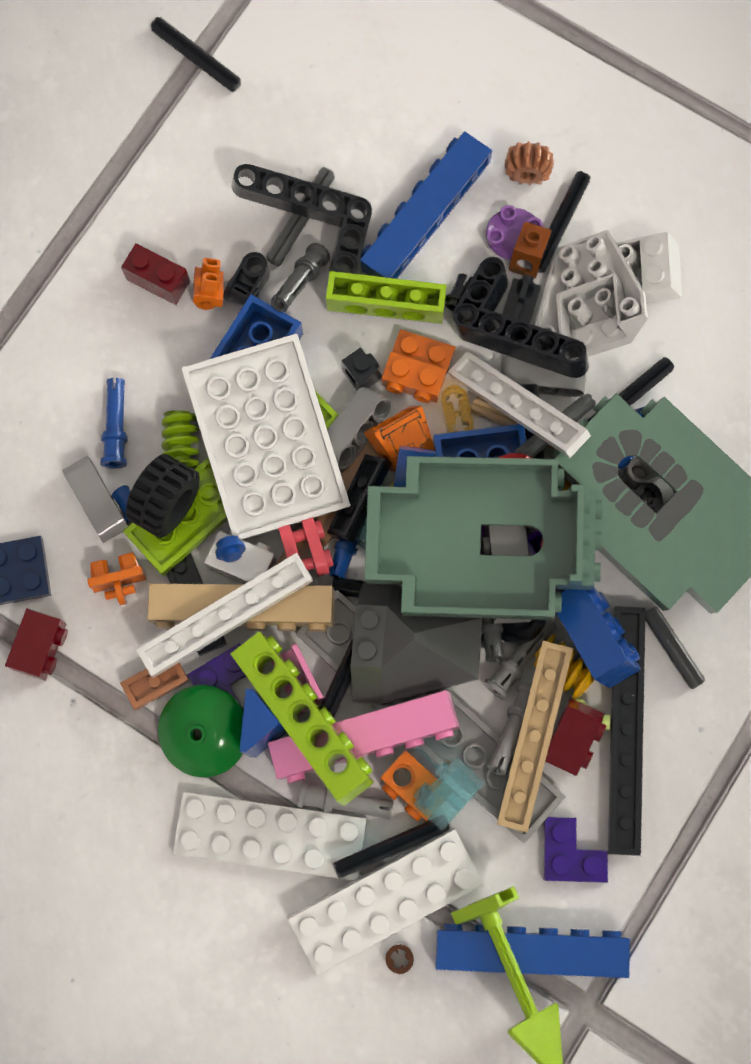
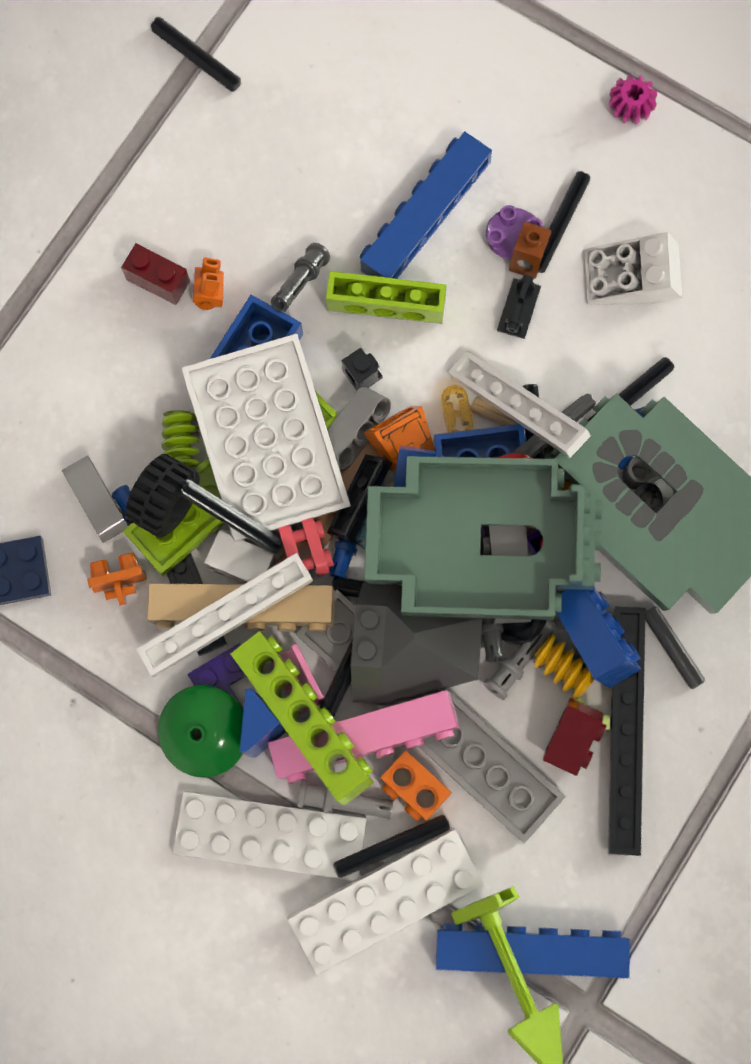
(36, 645): dark red brick -> none
(114, 437): blue pin -> none
(144, 689): nougat plate -> none
(229, 549): blue plate -> none
(230, 516): none -> black axle
(246, 283): black piece -> none
(295, 224): dark grey axle -> none
(312, 209): black beam -> none
(390, 962): reddish brown bush -> none
(417, 367): orange plate -> none
(447, 793): clear light blue brick -> none
(457, 291): black pin -> none
(509, 329): black beam -> none
(510, 734): light grey pin -> none
(529, 163): nougat gear -> none
(535, 736): tan plate -> none
(546, 380): light grey beam -> none
(562, 859): dark purple plate -> none
(593, 295): white wedge -> none
(641, 92): none -> dark pink gear

